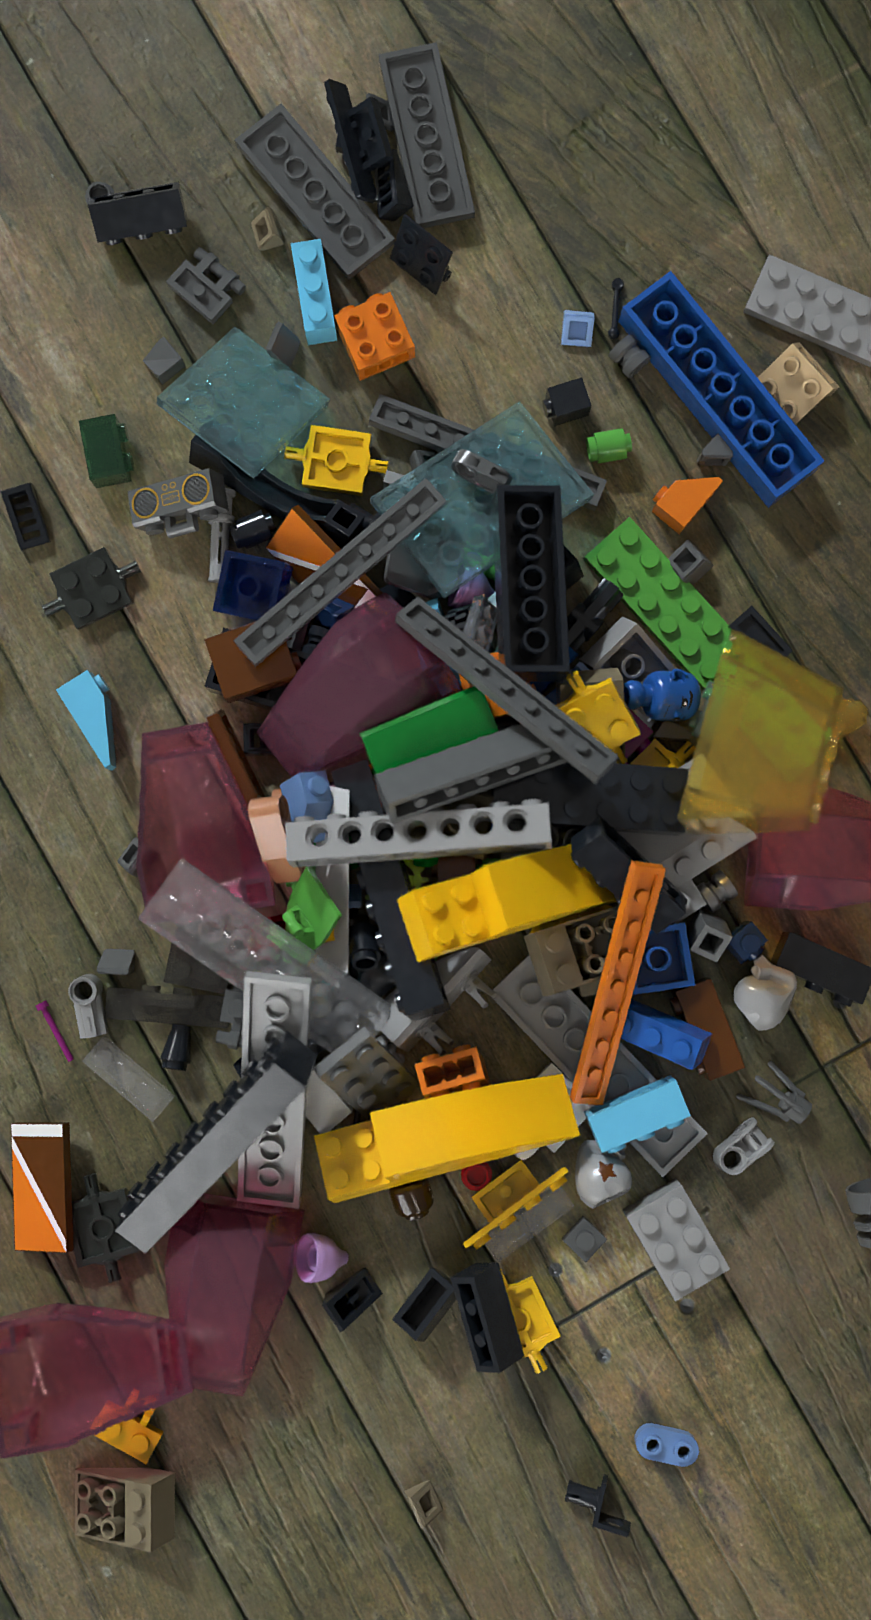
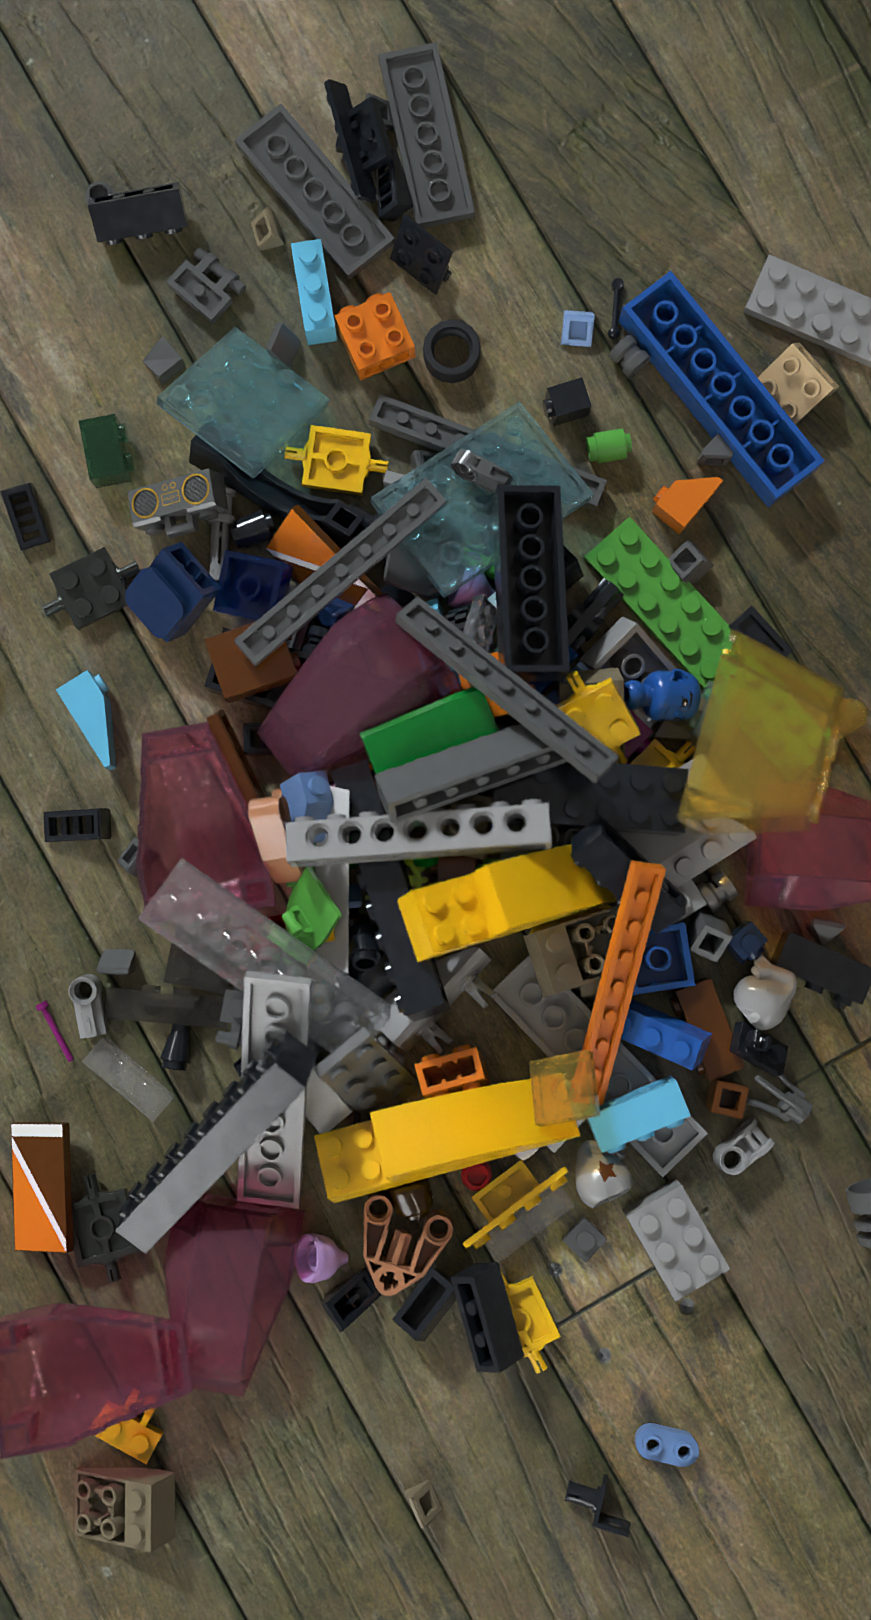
(96, 822): none -> black slope
(171, 592): none -> dark blue brick
(425, 1252): none -> nougat connector
(445, 329): none -> black tyre
(564, 1088): none -> clear yellow tile
(727, 1098): none -> reddish brown brick
(758, 1049): none -> black plate
(824, 930): none -> dark grey slope

